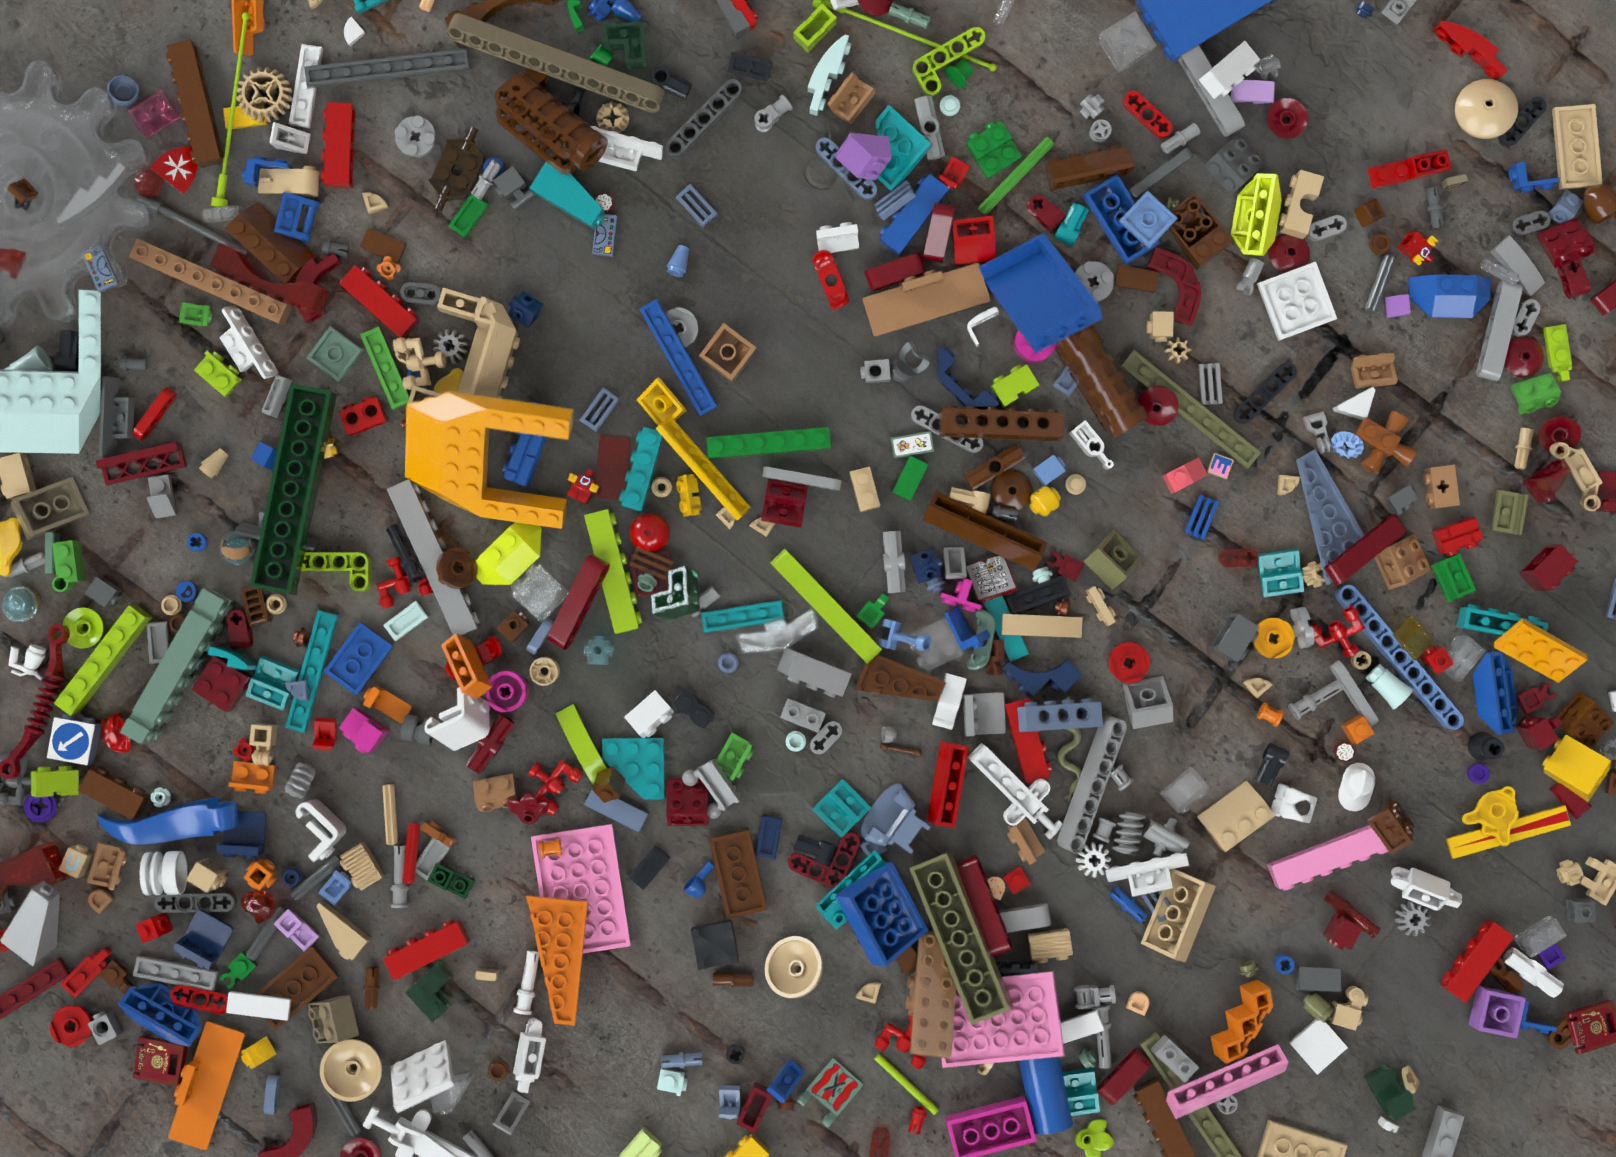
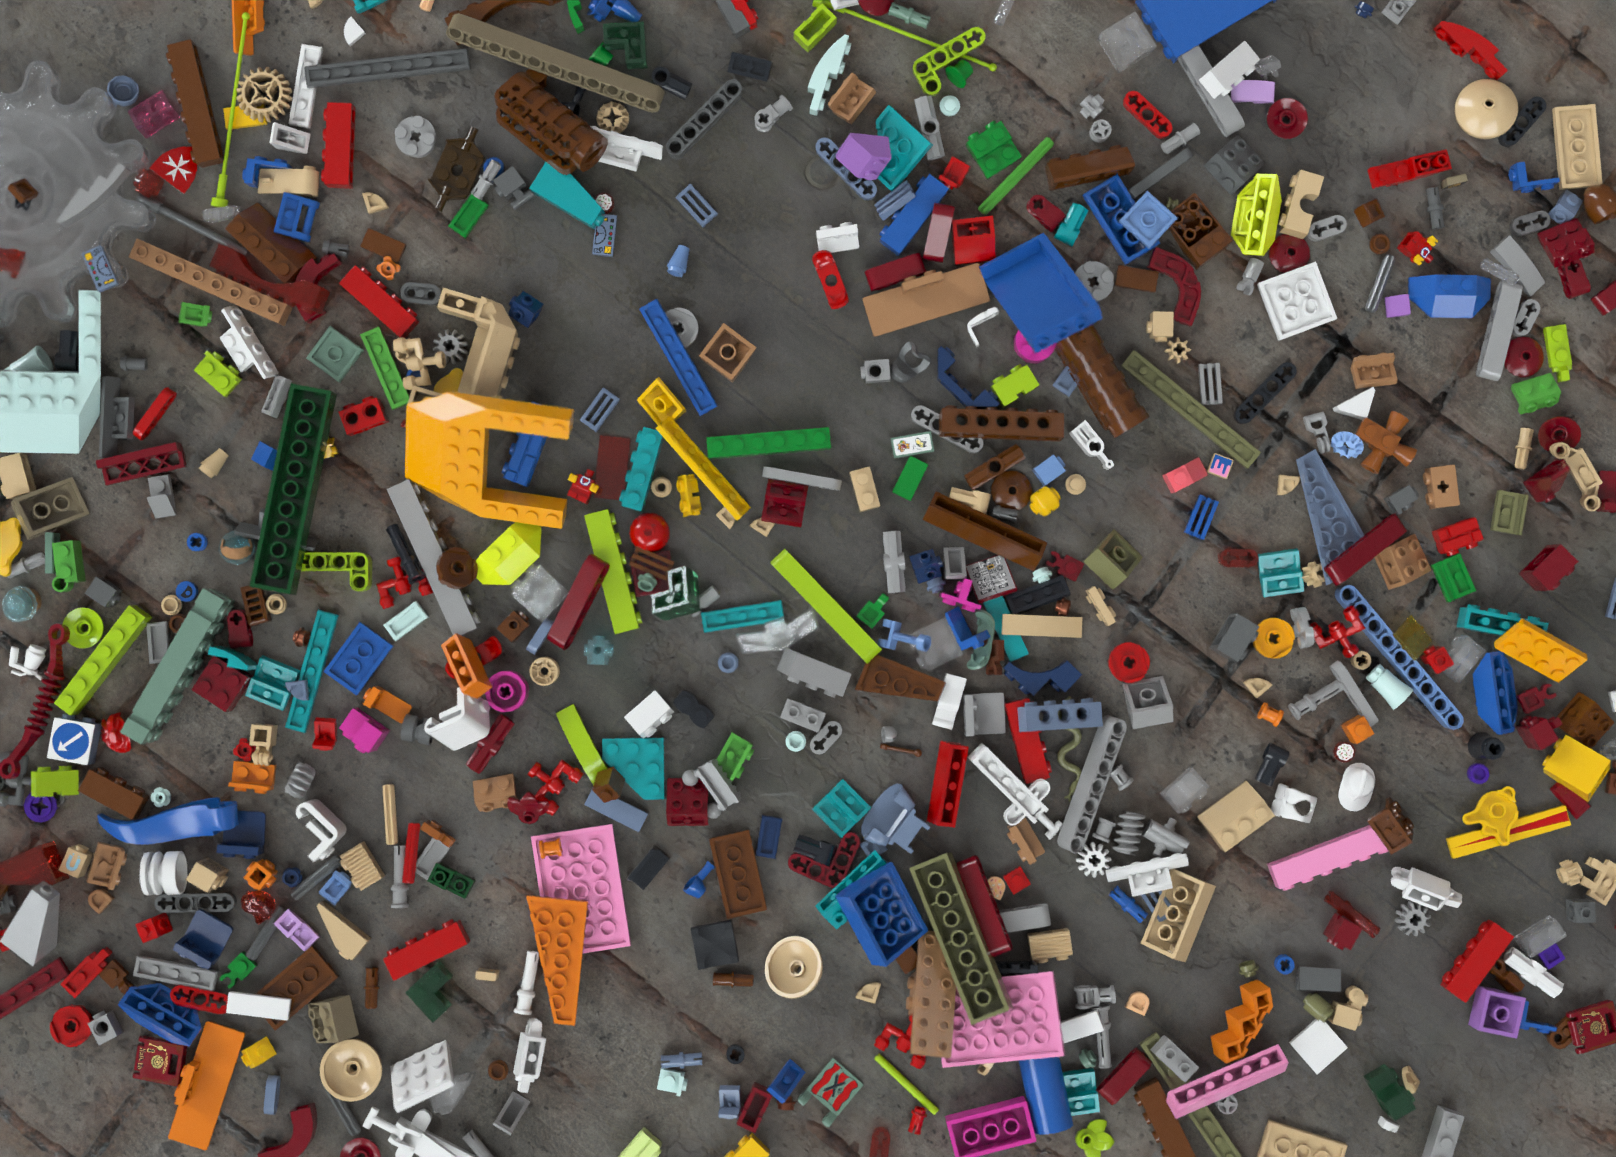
(1165, 399): dark red dish -> none

